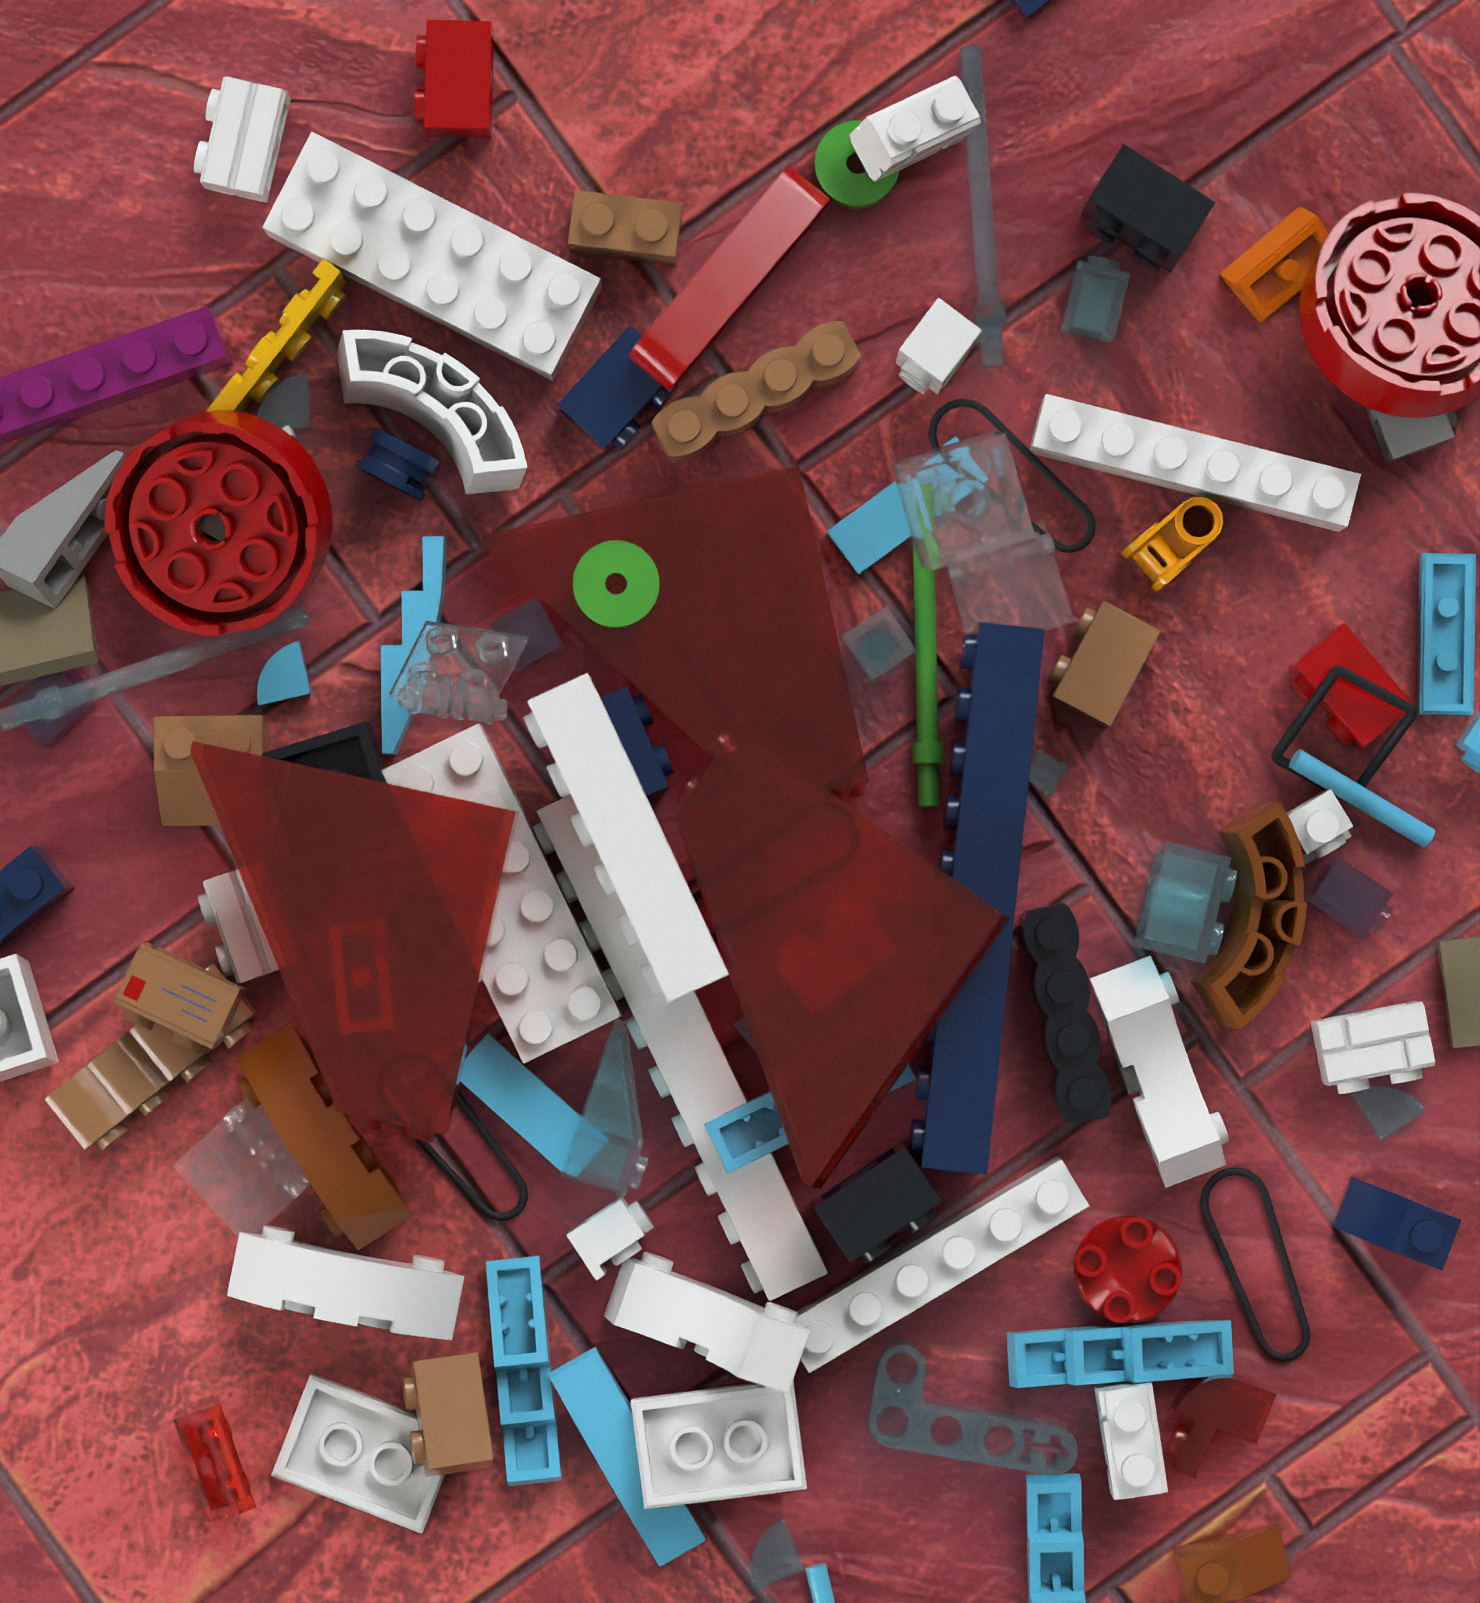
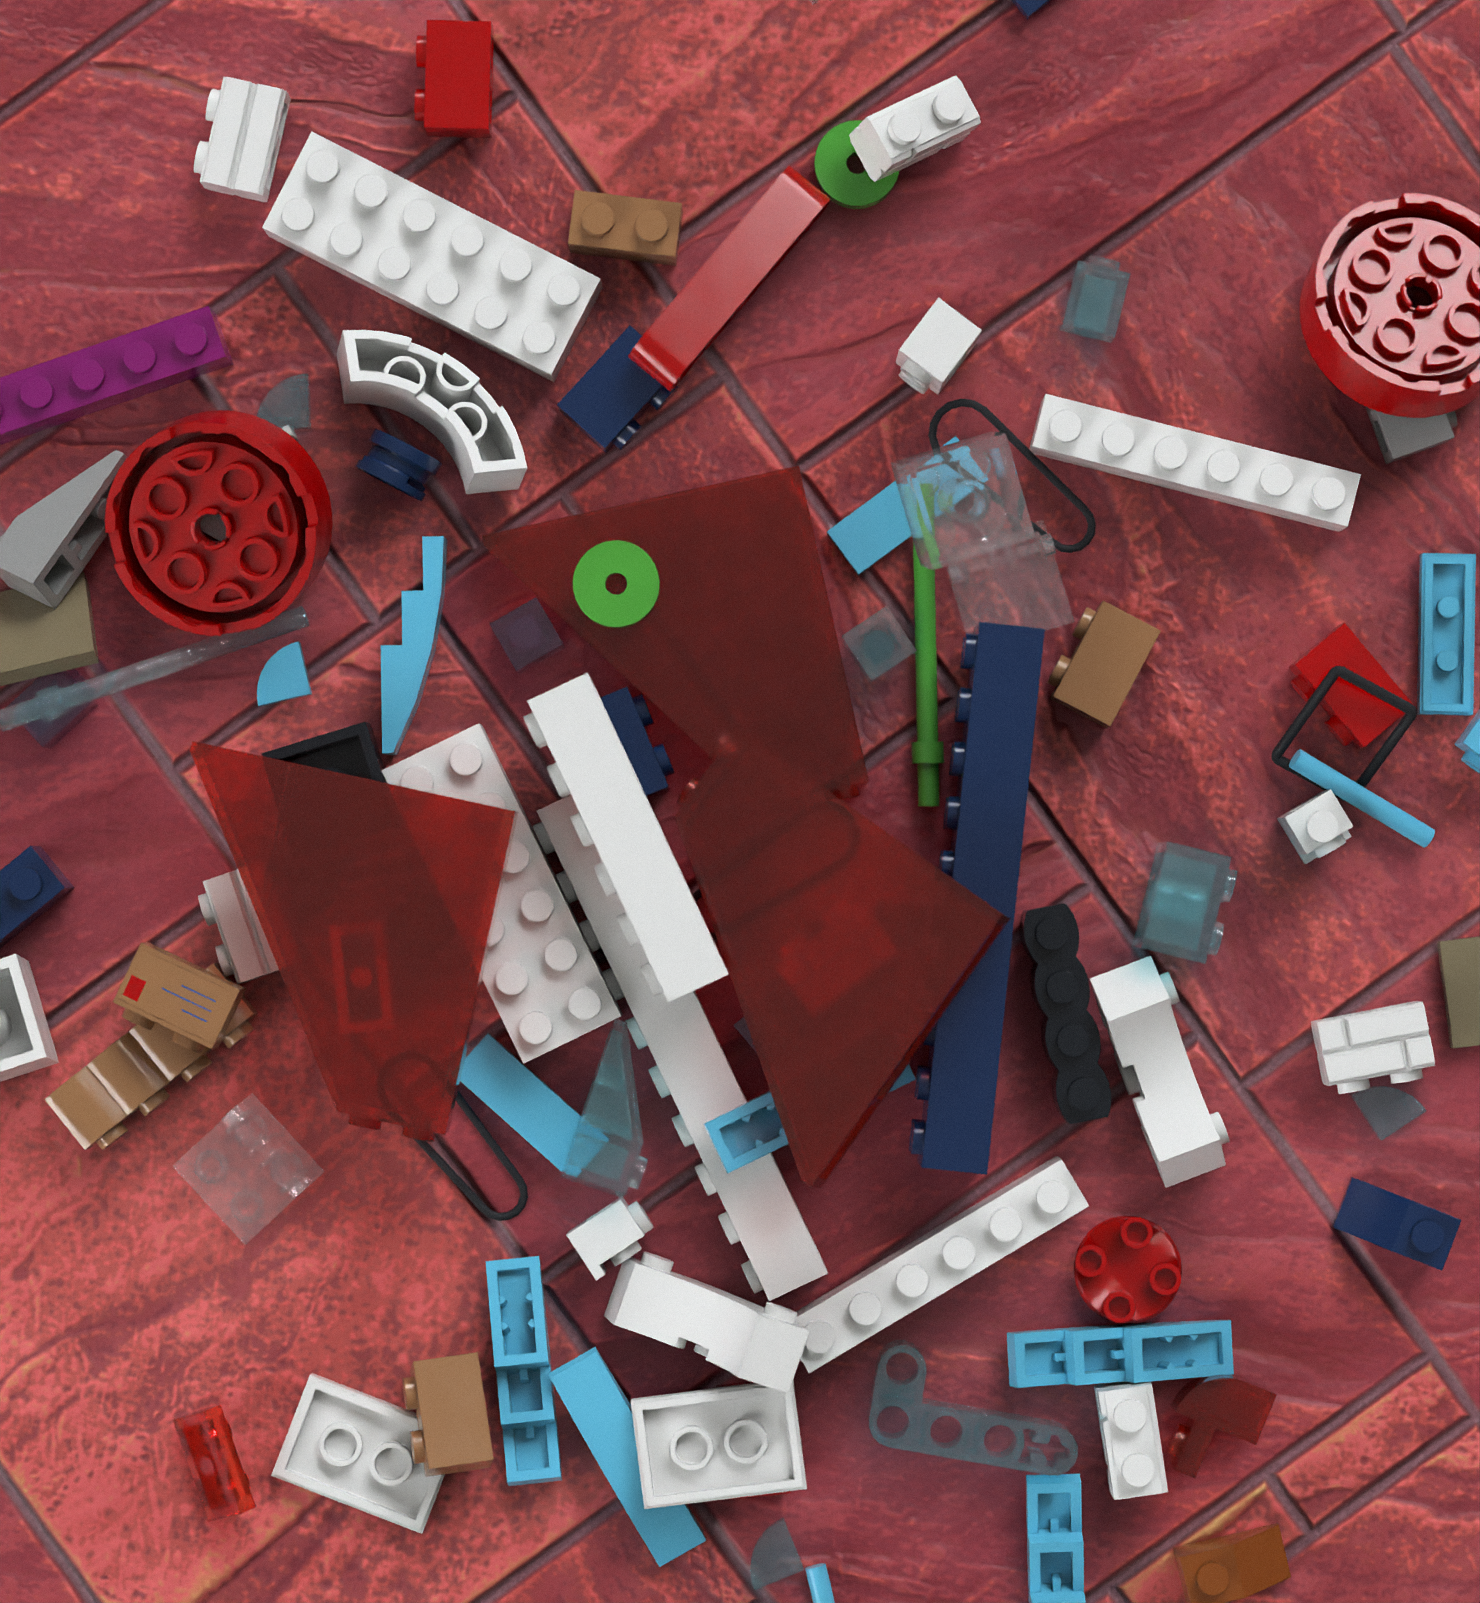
(178, 782): medium nougat slope -> none
(287, 342): yellow wing -> none
(334, 1158): dark orange brick -> none
(345, 1286): white brick -> none
(458, 672): clear hinge -> none
(770, 386): medium nougat brick -> none
(877, 1204): black brick -> none
(988, 310): clear light blue bar -> none
(1045, 772): clear light blue piece -> none
(1145, 210): black brick -> none
(1172, 543): light orange piece -> none
(1232, 1272): black piece -> none
(1265, 916): dark orange brick -> none
(1276, 264): orange slope -> none
(1350, 899): clear purple brick -> none

